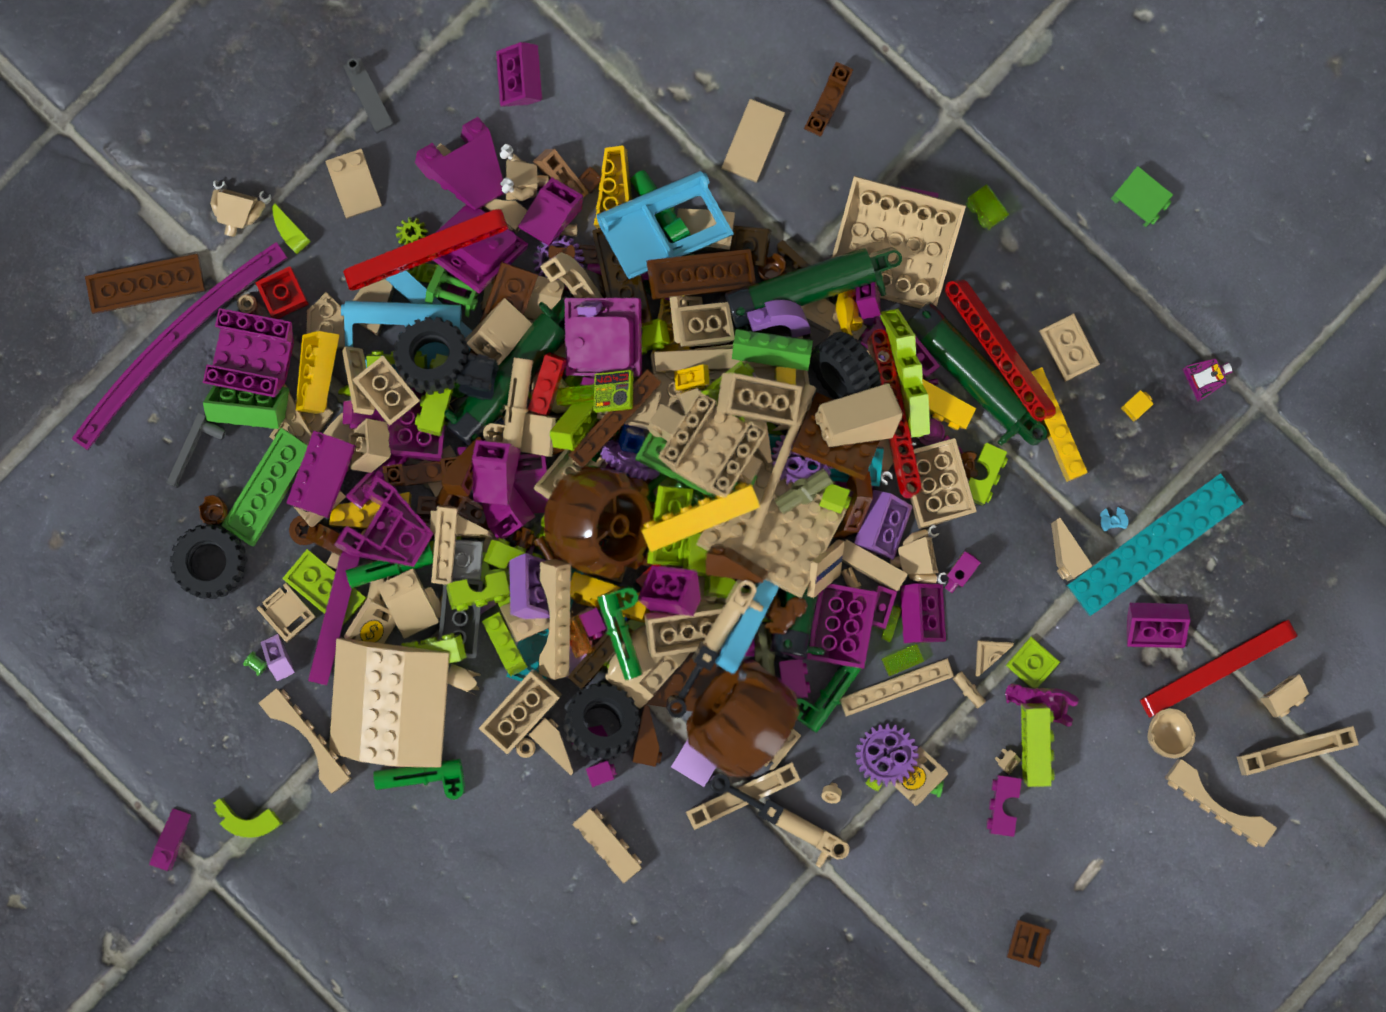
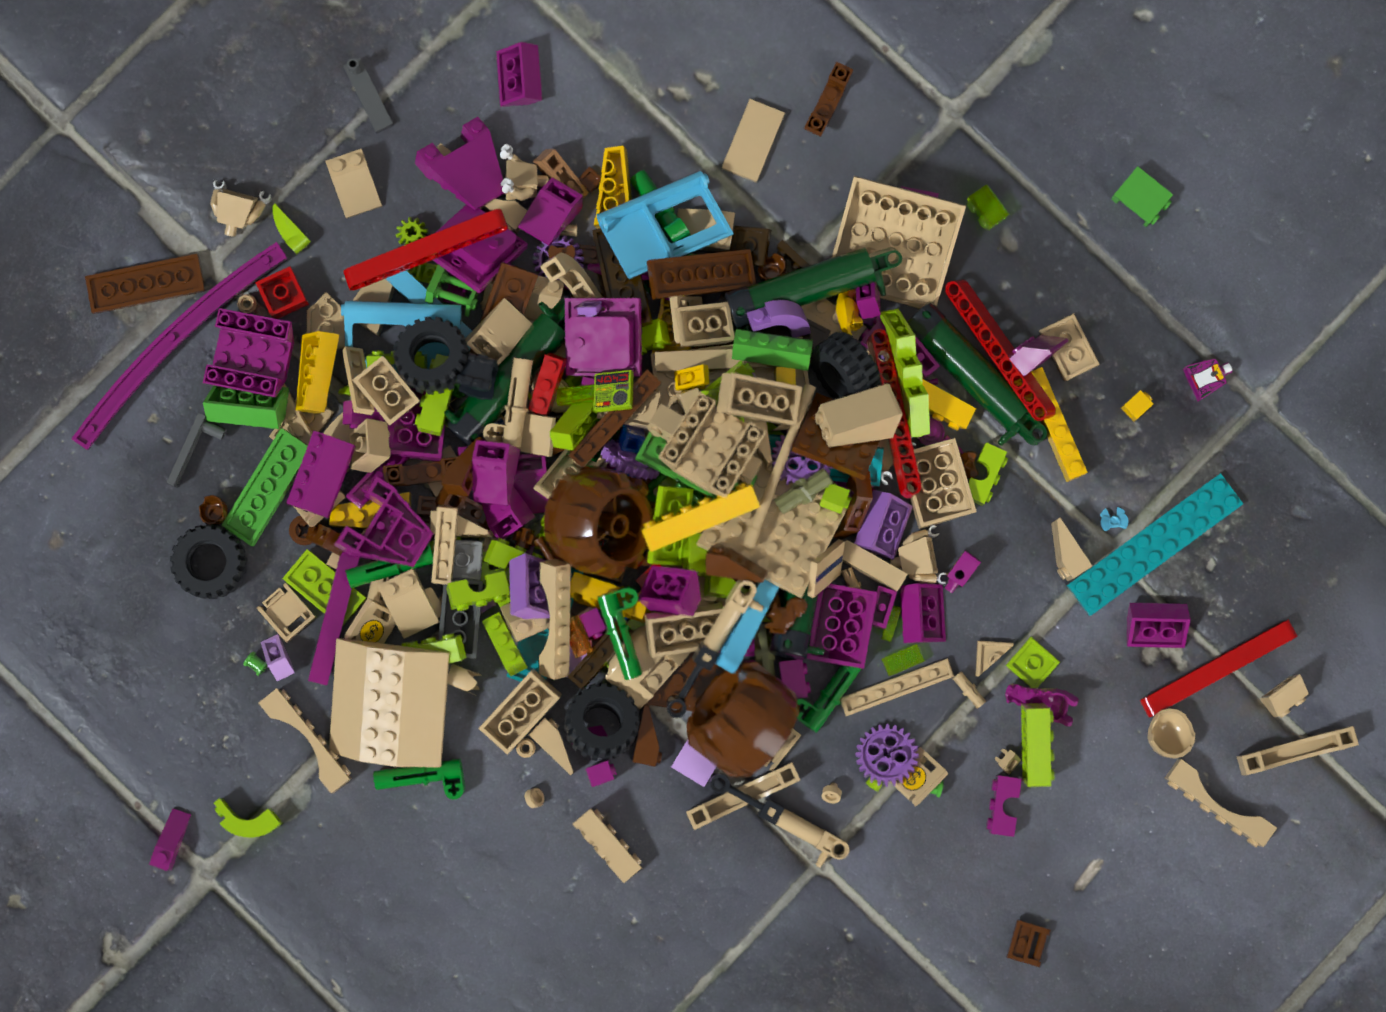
(534, 798): none -> tan tile
(1035, 352): none -> slope

